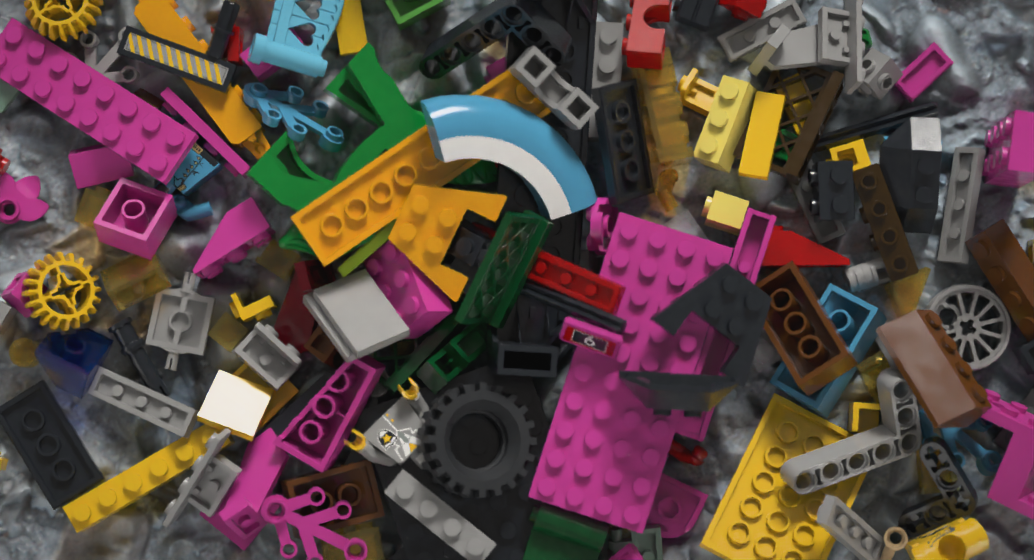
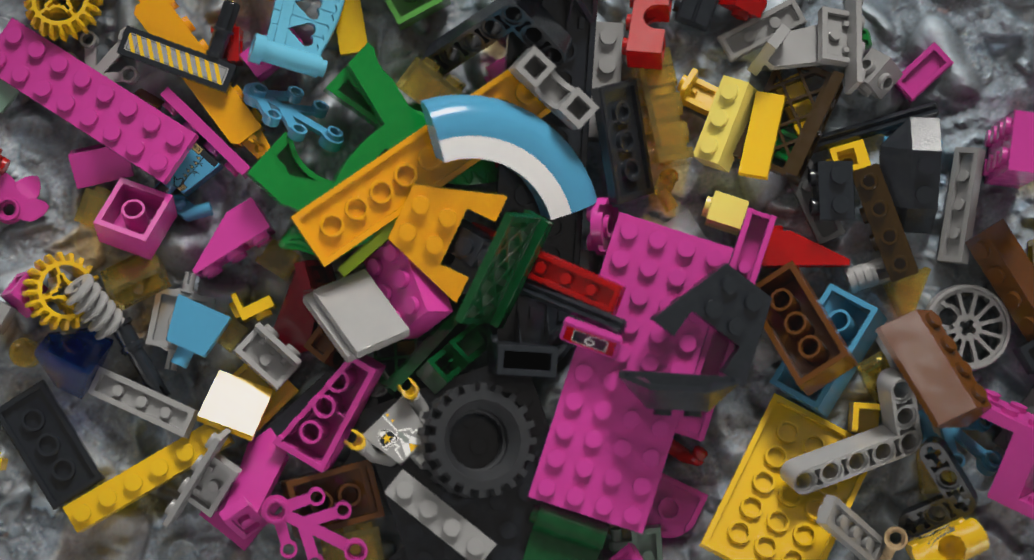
(95, 305): none -> light grey piece
(194, 329): none -> dark azure torso
(425, 82): none -> clear yellow brick

